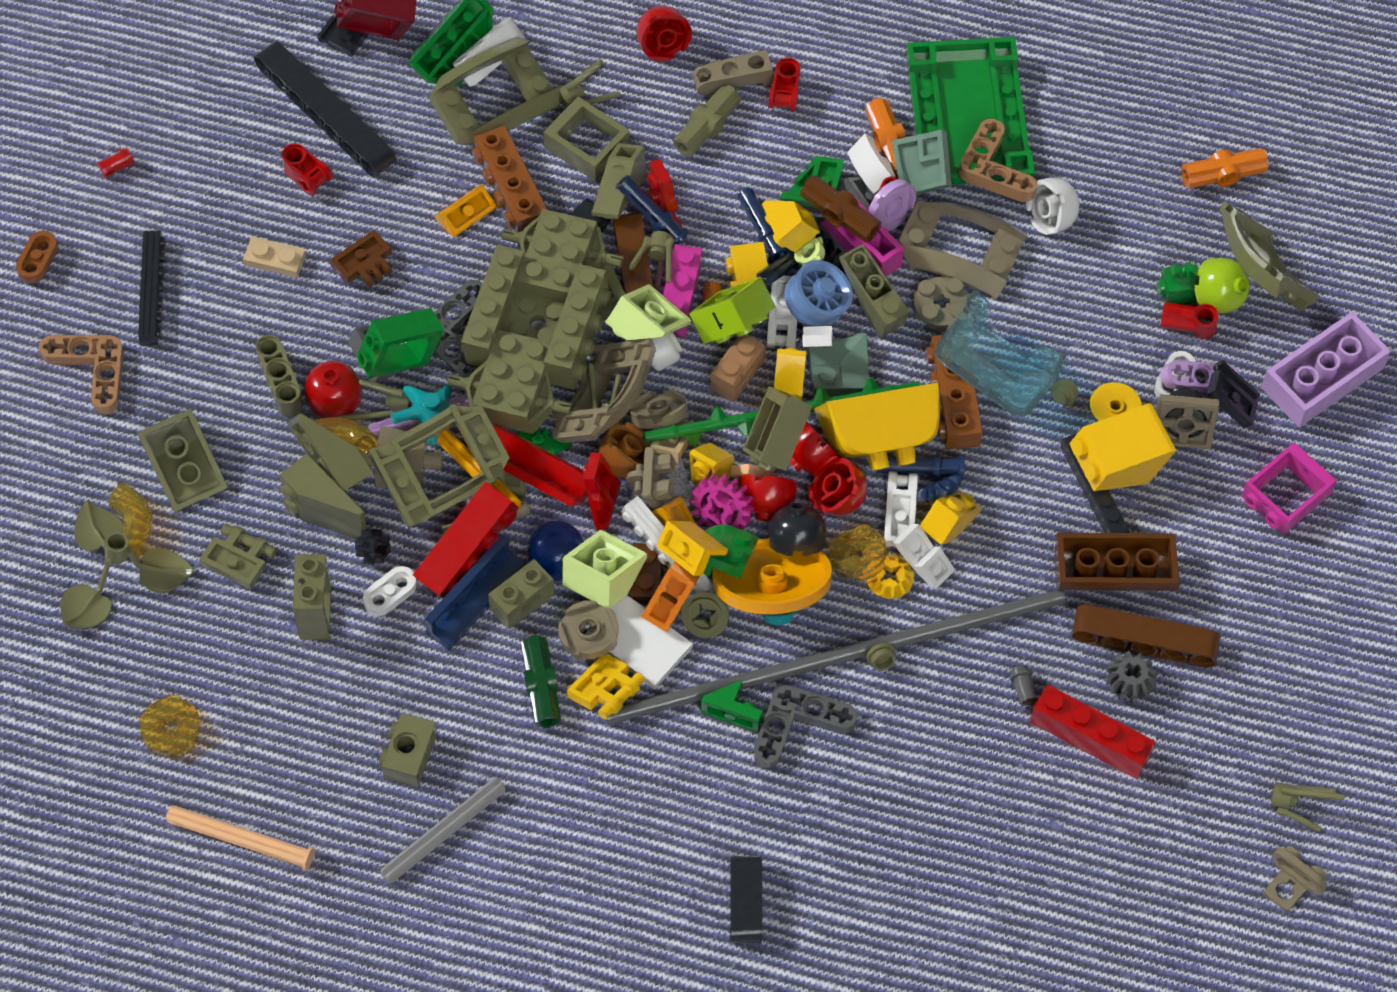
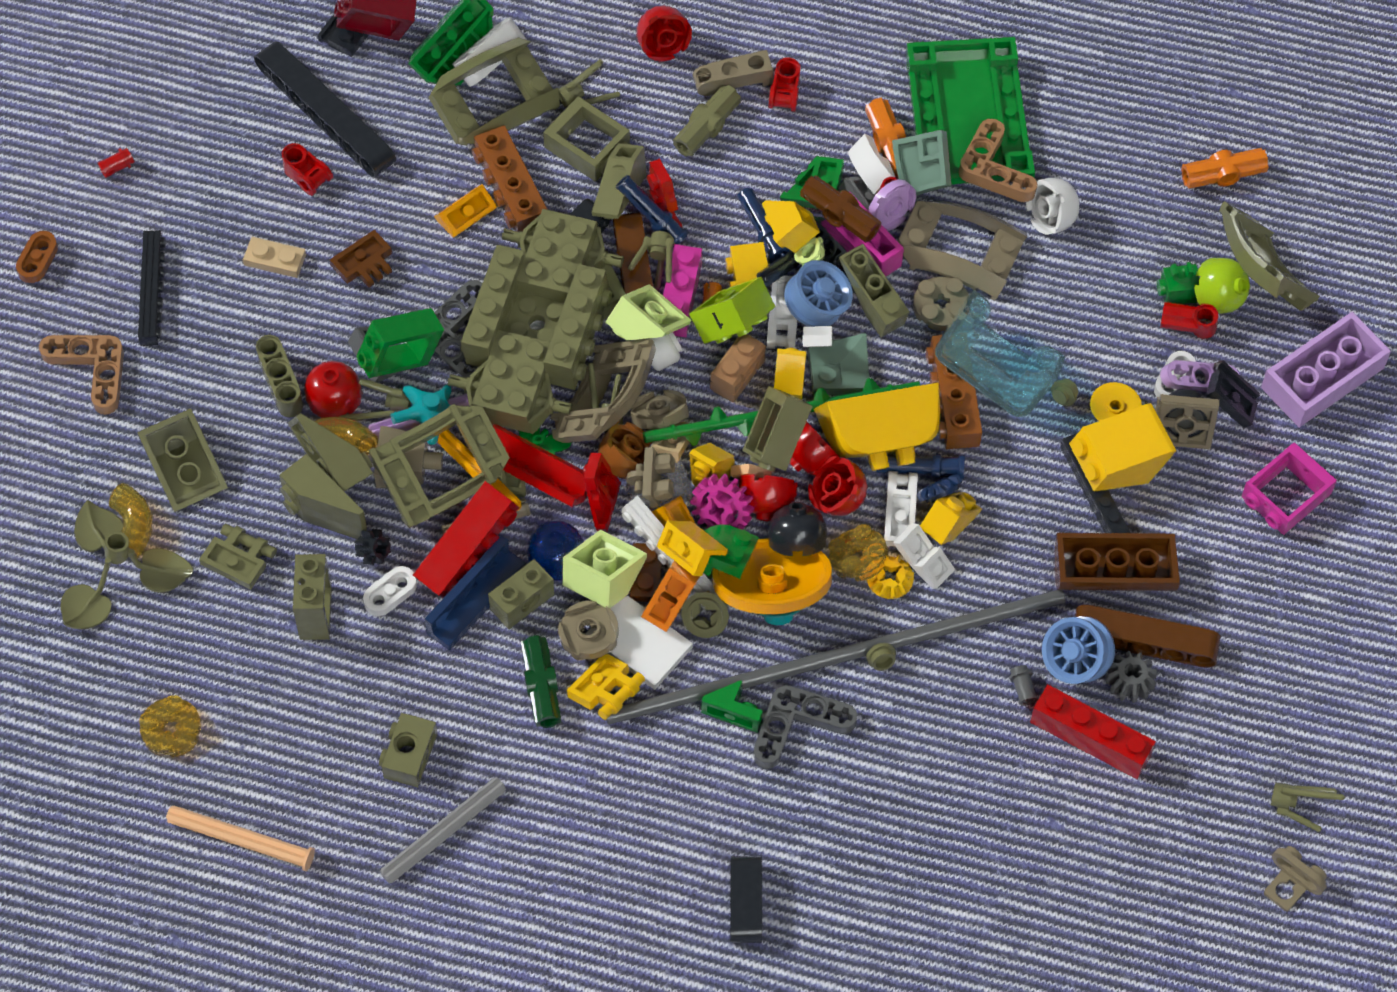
(1078, 650): none -> medium blue wheel

